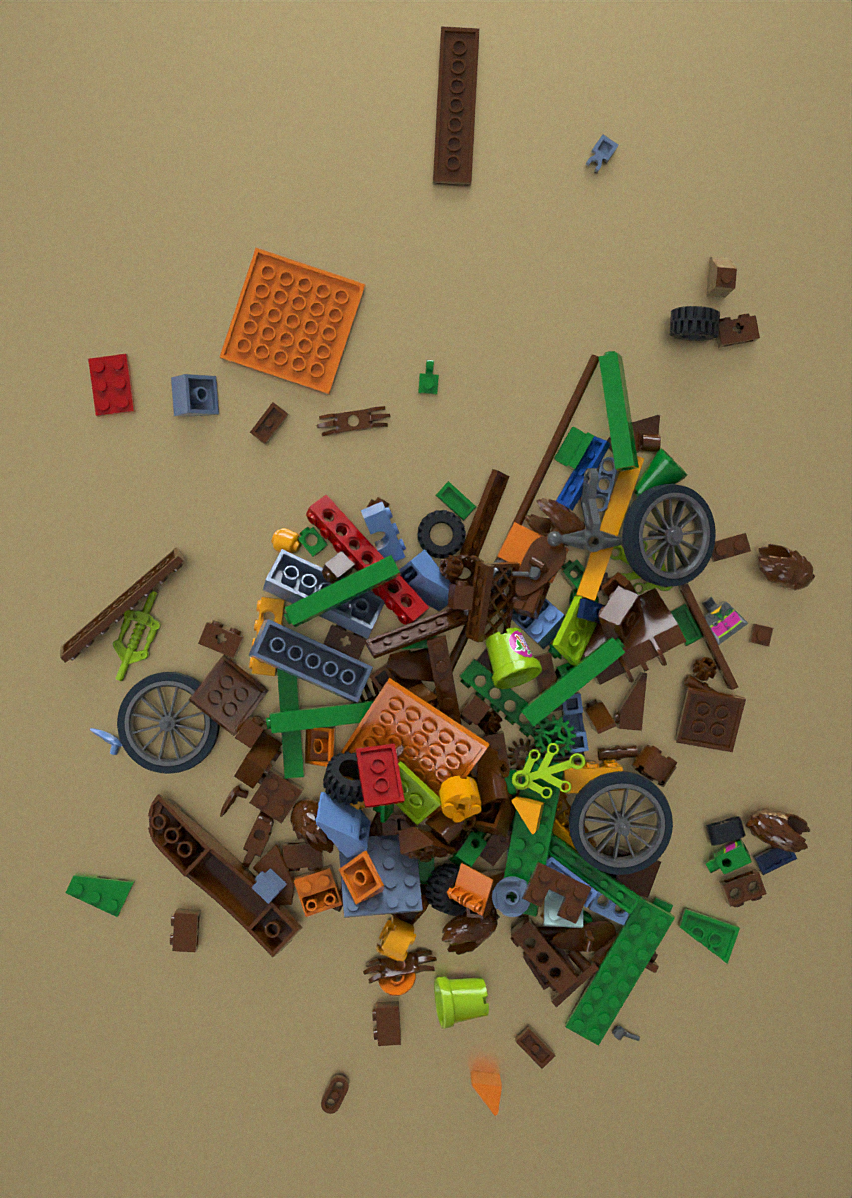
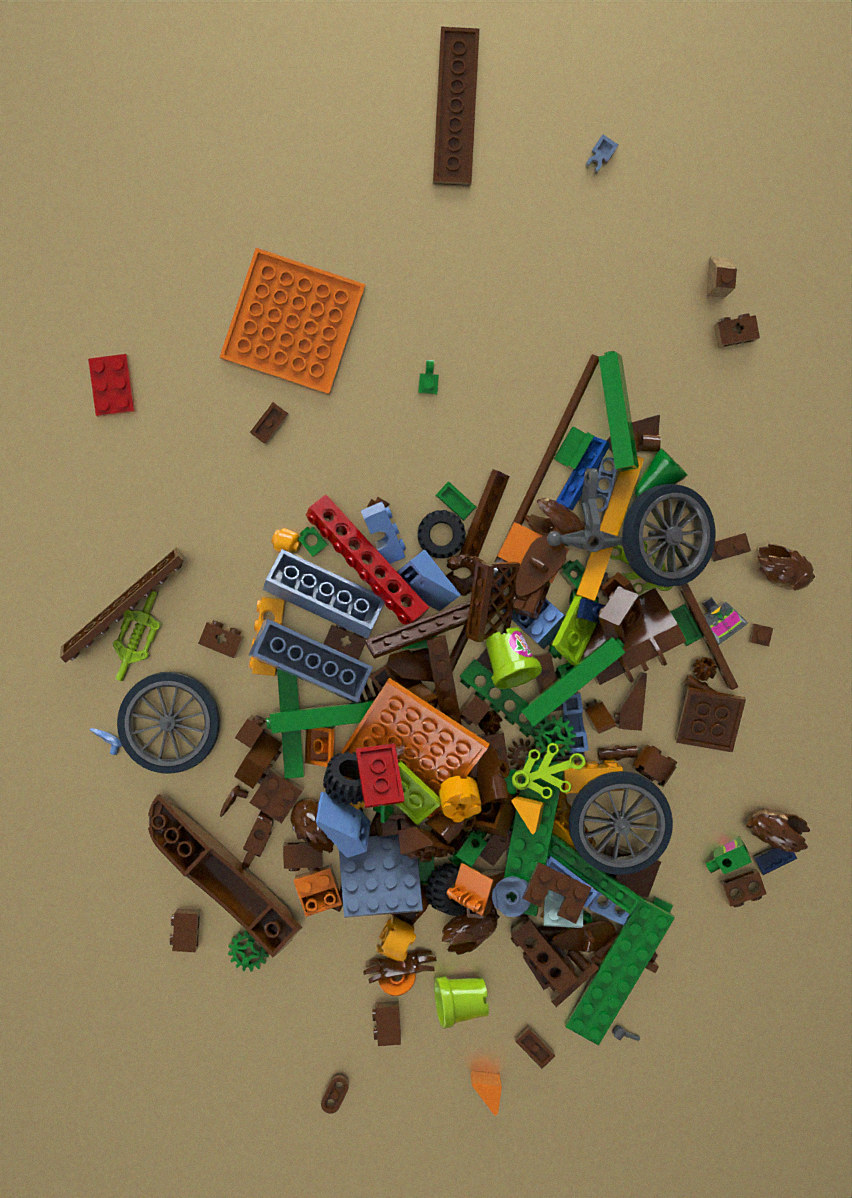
(101, 893): green wing -> none
(194, 395): sand blue slope -> none
(228, 695): reddish brown plate -> none
(241, 948): none -> green gear
(268, 885): sand blue brick -> none
(275, 861): reddish brown panel -> none
(337, 568): brick -> none
(341, 591): green brick -> none
(342, 425): reddish brown piece -> none
(361, 878): orange slope -> none
(451, 567): reddish brown gear -> none
(460, 596): reddish brown brick -> none
(533, 574): dark grey hand -> none
(694, 323): black tyre -> none
(710, 932): green wing -> none
(725, 830): black beam -> none

